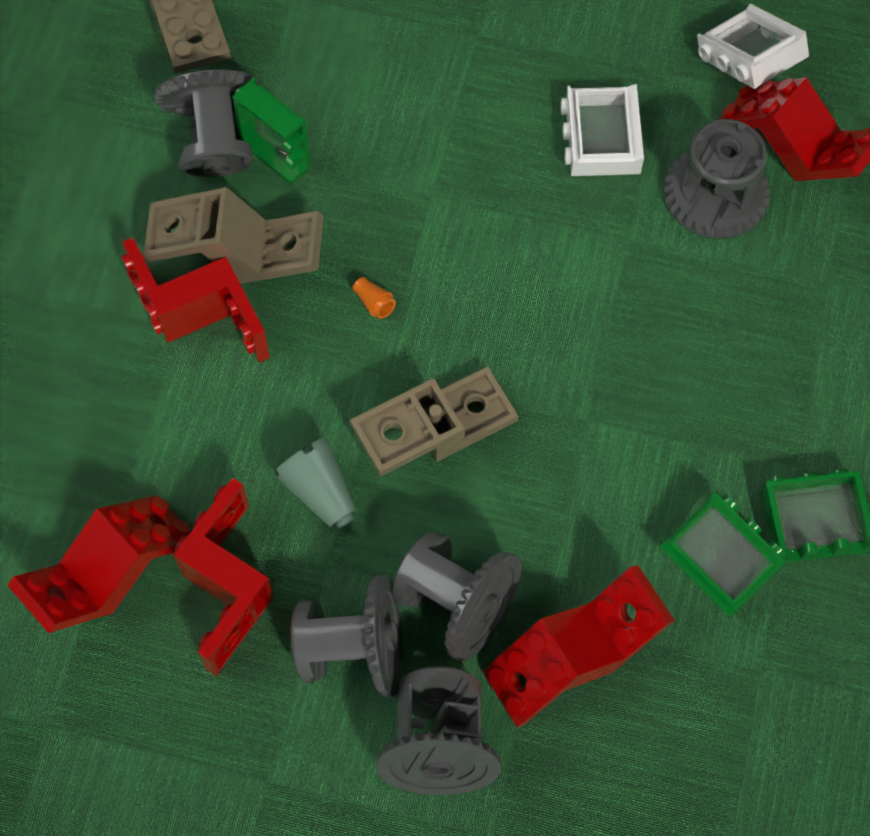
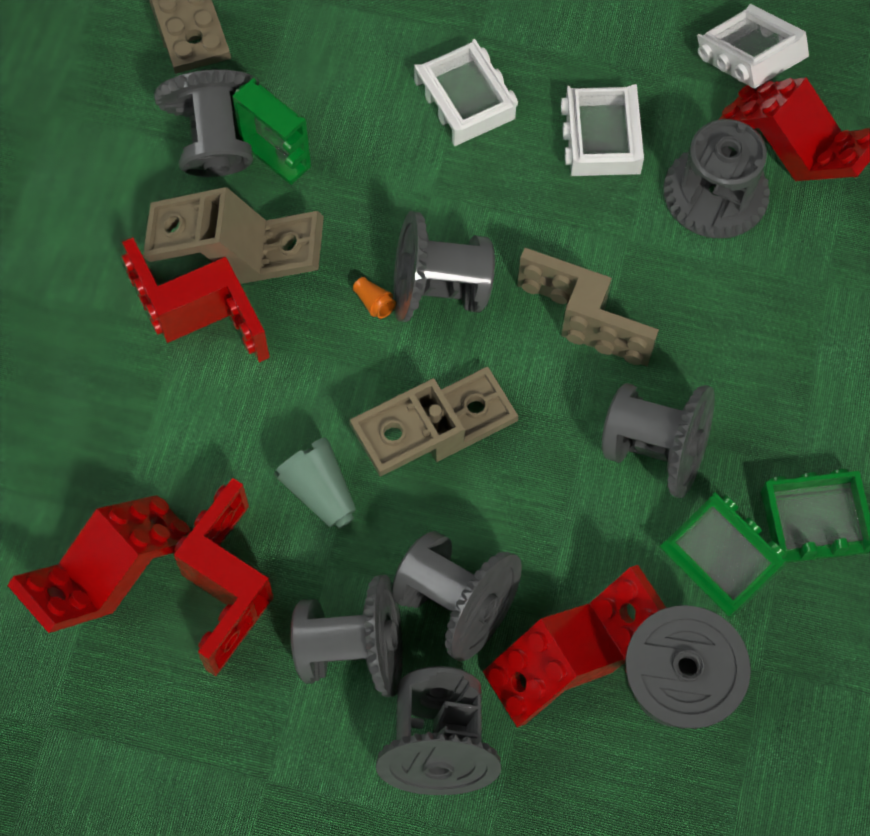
(440, 269): none -> dark grey piece
(467, 92): none -> white window
(585, 314): none -> dark tan bracket
(660, 433): none -> dark grey piece
(687, 667): none -> dark grey piece

